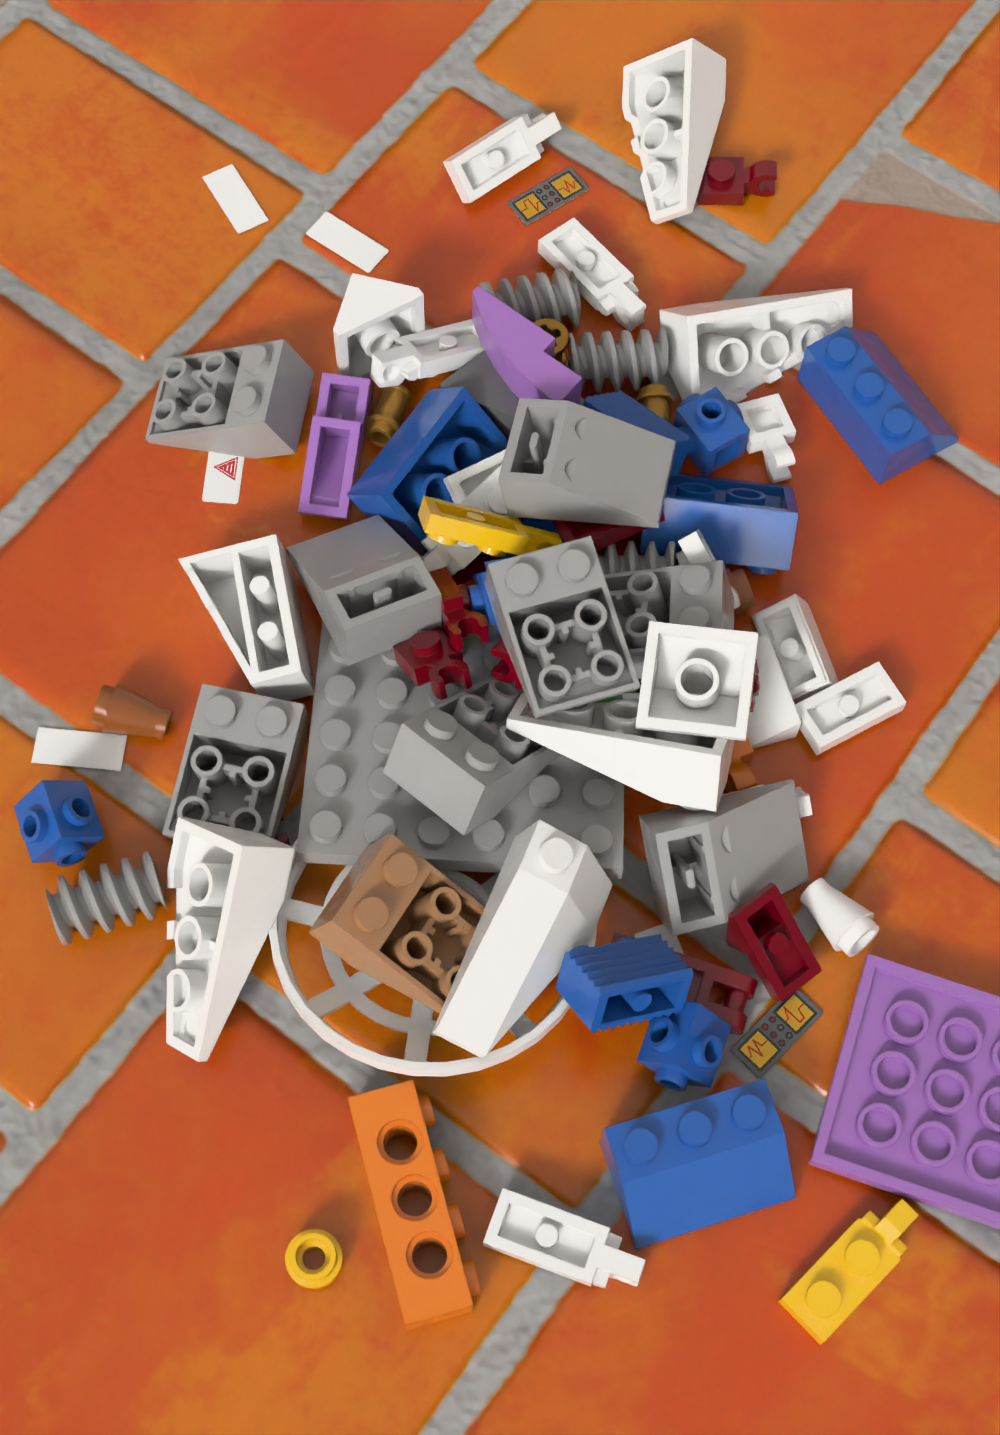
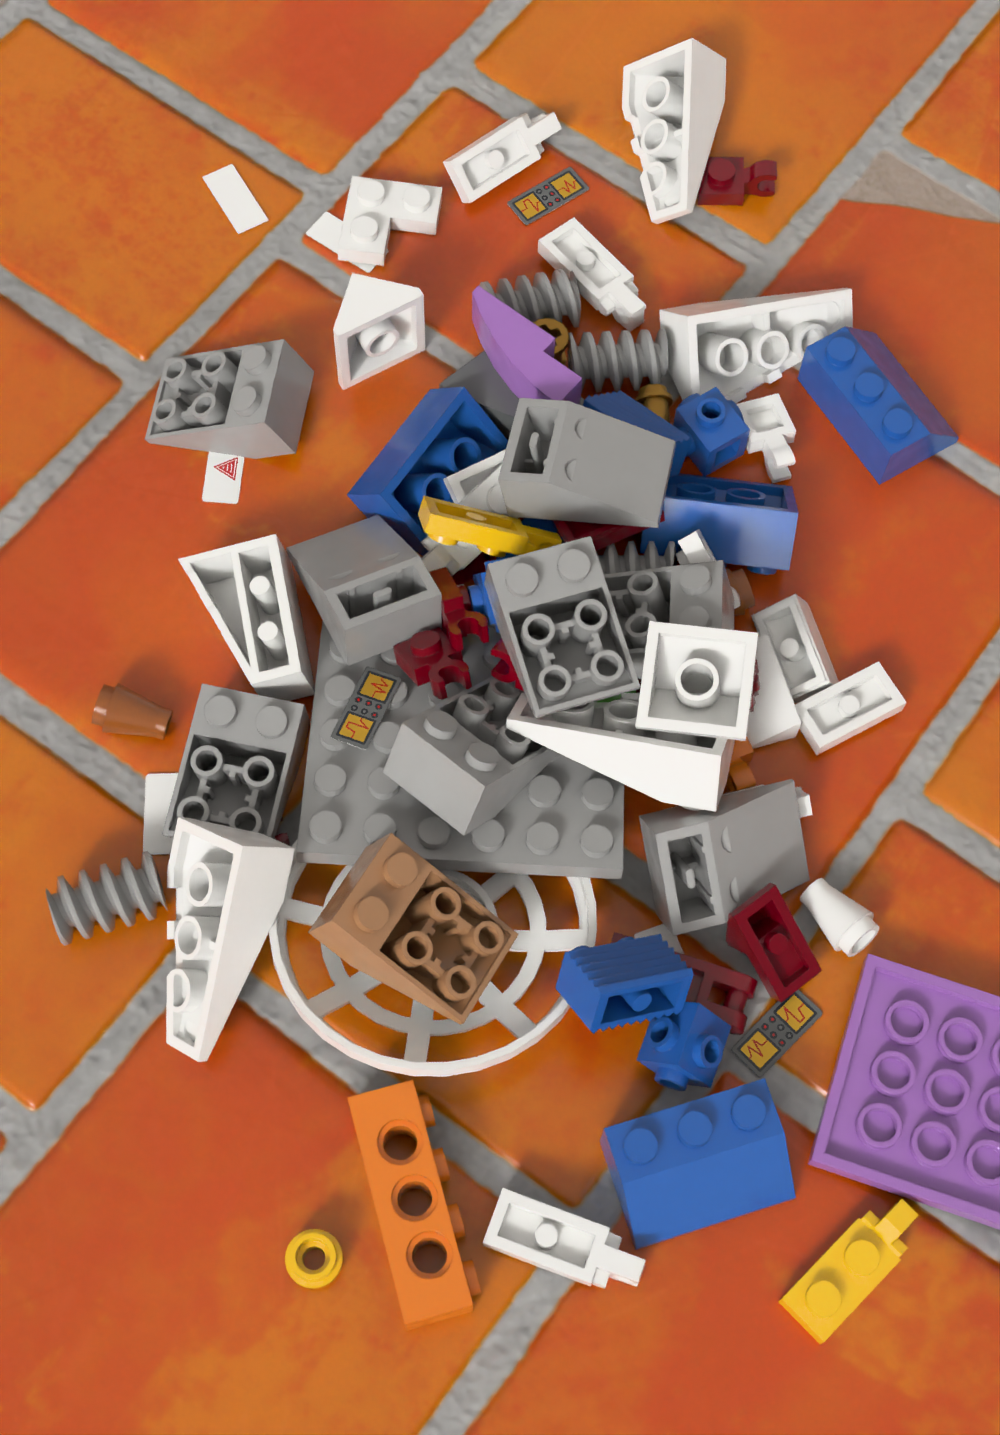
(59, 822): blue brick -> none
(79, 749): white sticker -> none
(158, 796): none -> white sticker
(335, 445): medium lavender slope -> none
(366, 708): none -> sticker
(384, 205): none -> white plate
(387, 415): pearl gold pin -> none
(426, 354): white hinge -> none
(537, 911): white wedge -> none

